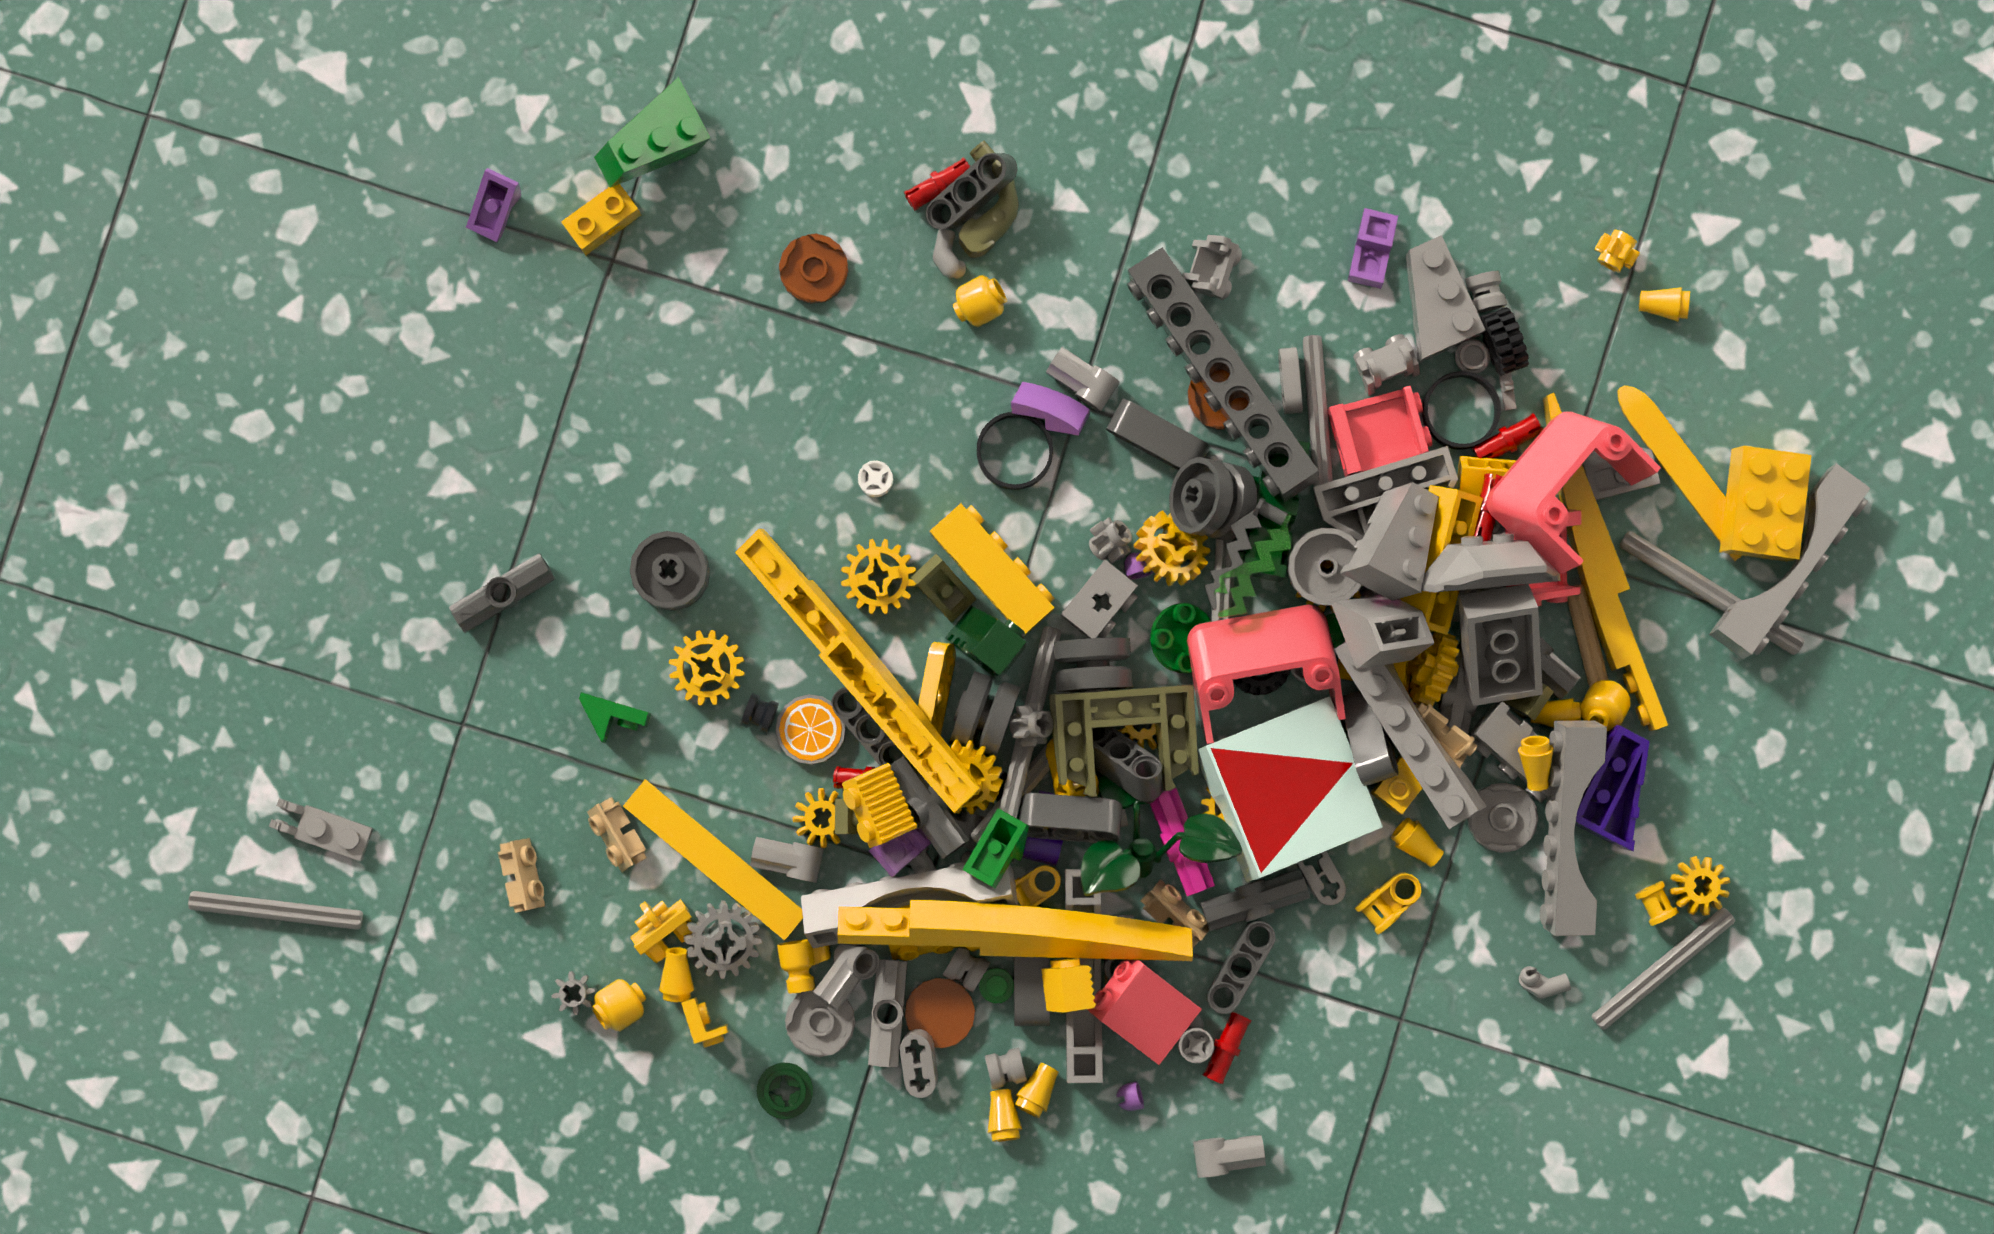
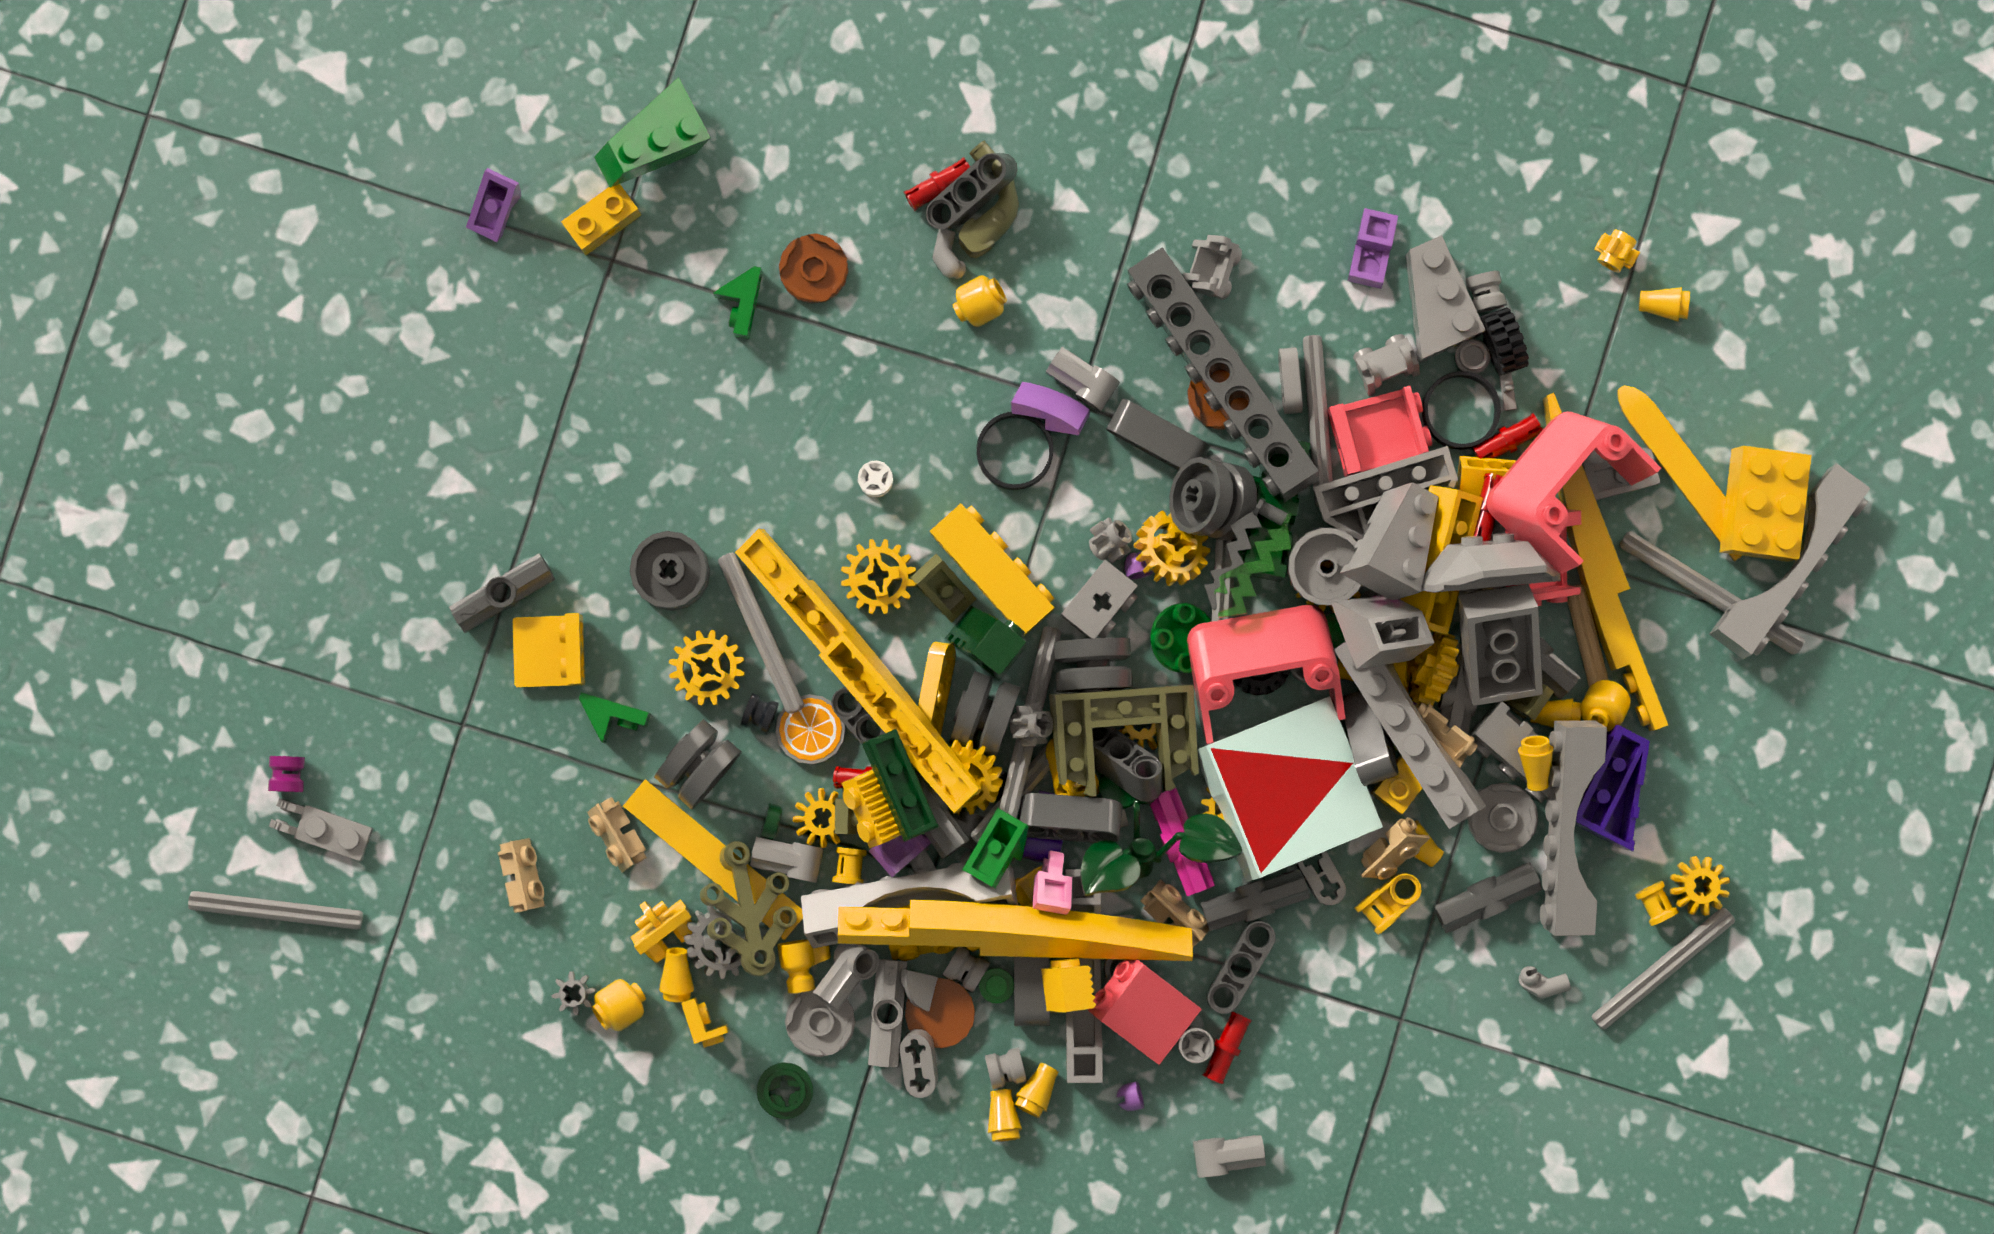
(286, 782): none -> magenta wheel
(549, 651): none -> yellow bracket
(693, 760): none -> dark grey wheel
(744, 291): none -> green slope
(747, 913): none -> olive plant
(761, 633): none -> light grey axle
(771, 821): none -> dark green tile
(849, 865): none -> yellow bush
(900, 785): none -> dark green tile
(919, 988): none -> light grey tile
(1051, 888): none -> bright pink plate
(1384, 859): none -> tan hinge
(1488, 897): none -> dark grey piece

